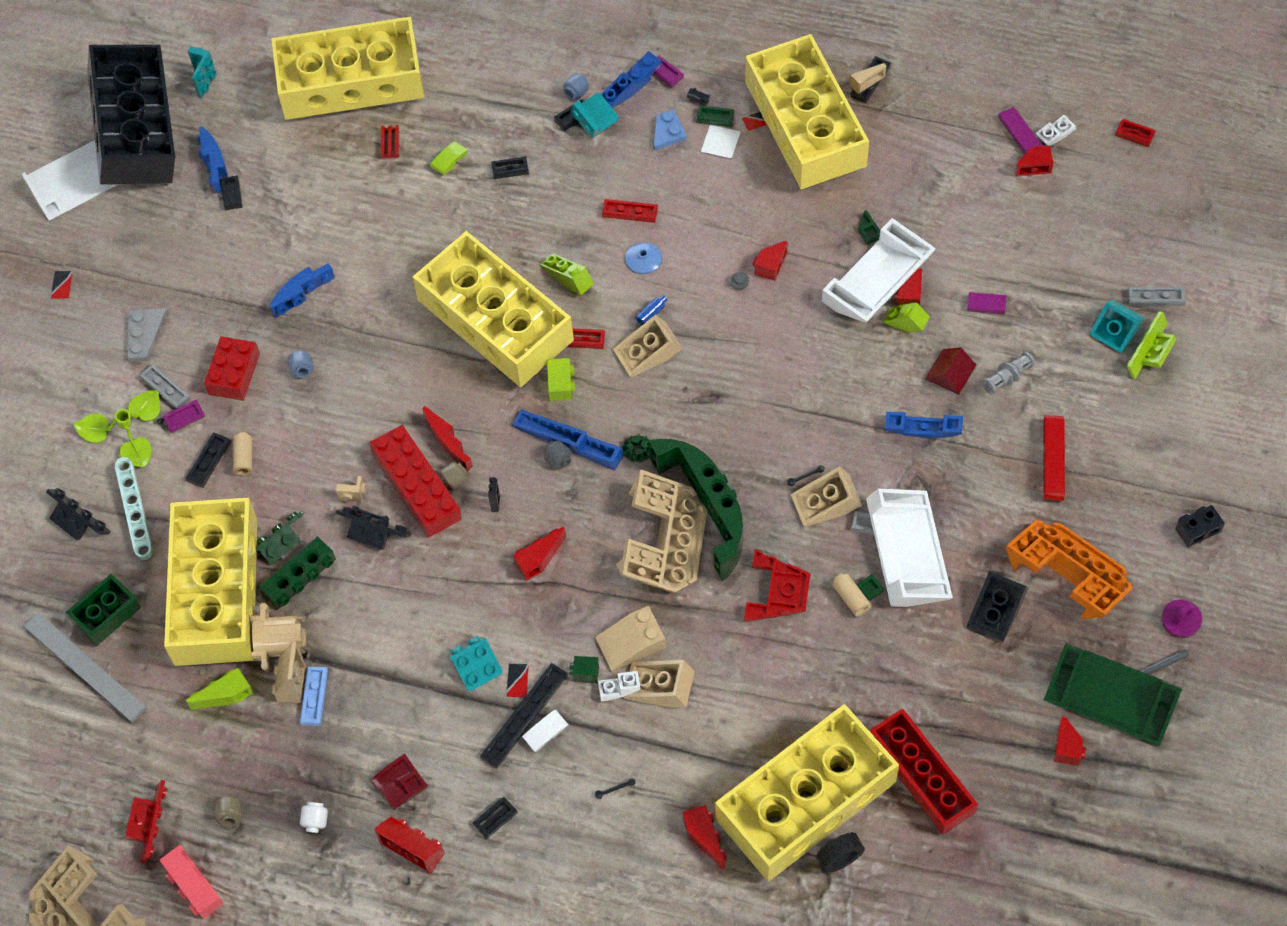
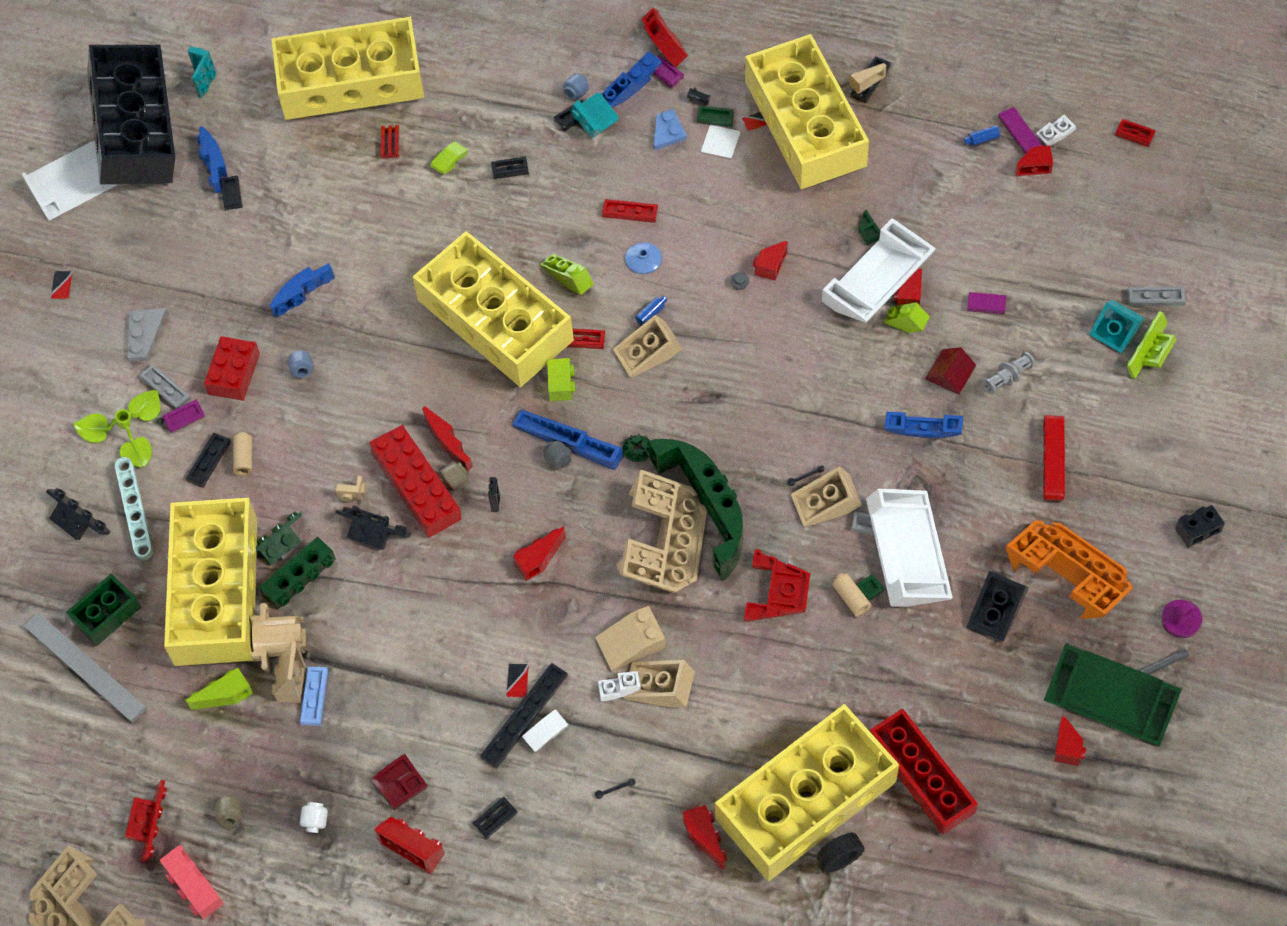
(475, 662): teal bracket -> none
(585, 669): dark green brick -> none
(663, 37): none -> red slope
(982, 135): none -> blue cylinder

